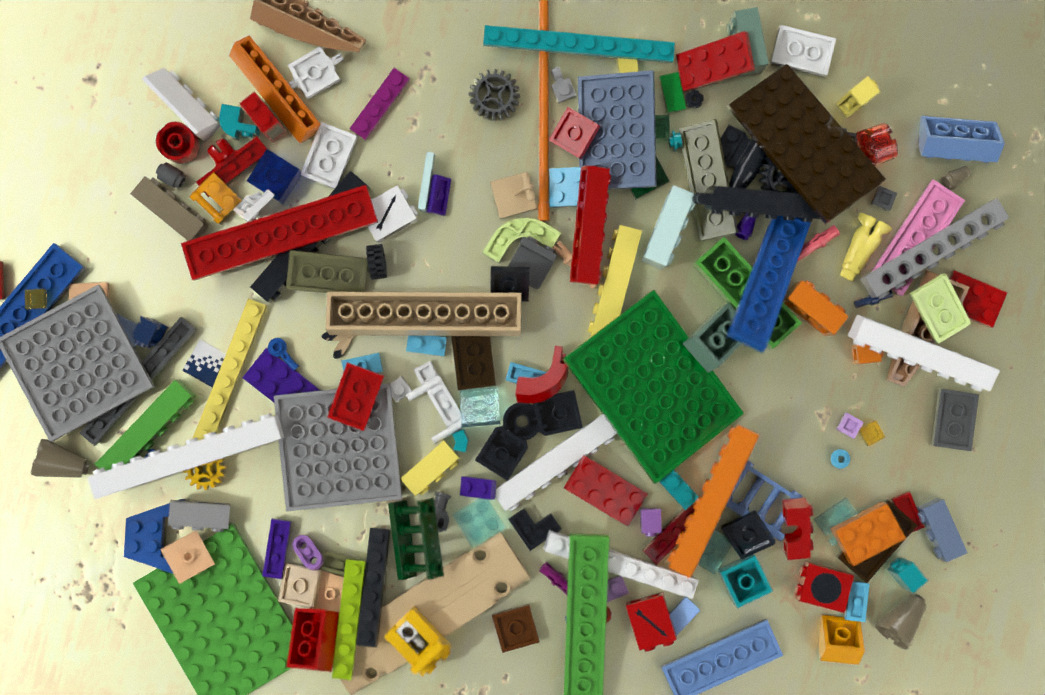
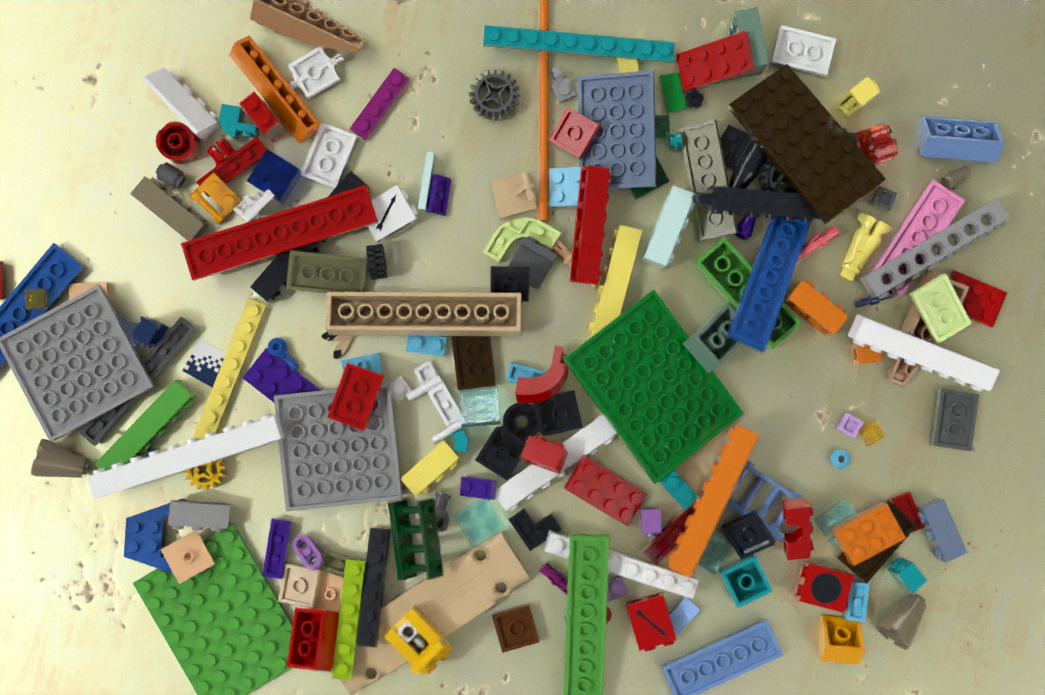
(544, 454): none -> red brick

